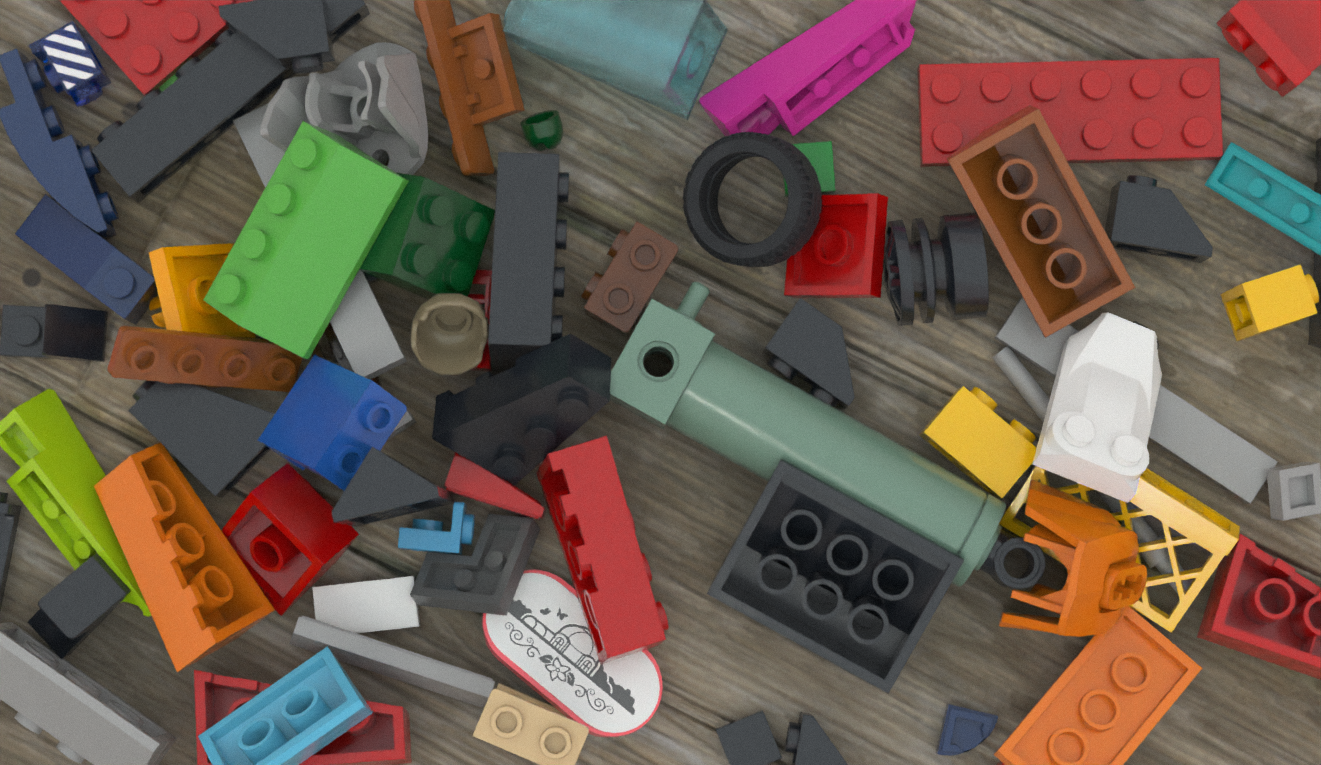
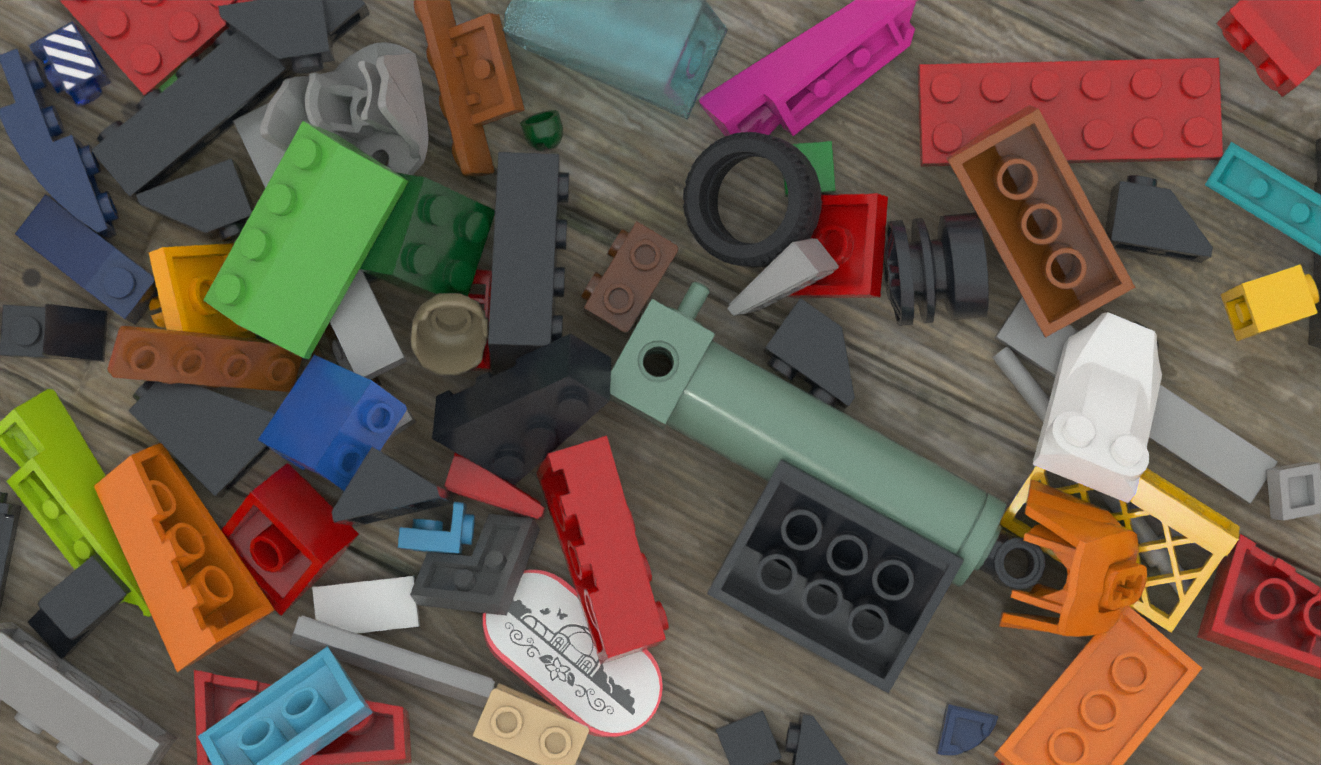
(206, 201): none -> black slope
(791, 271): none -> light grey slope
(981, 441): yellow brick -> none

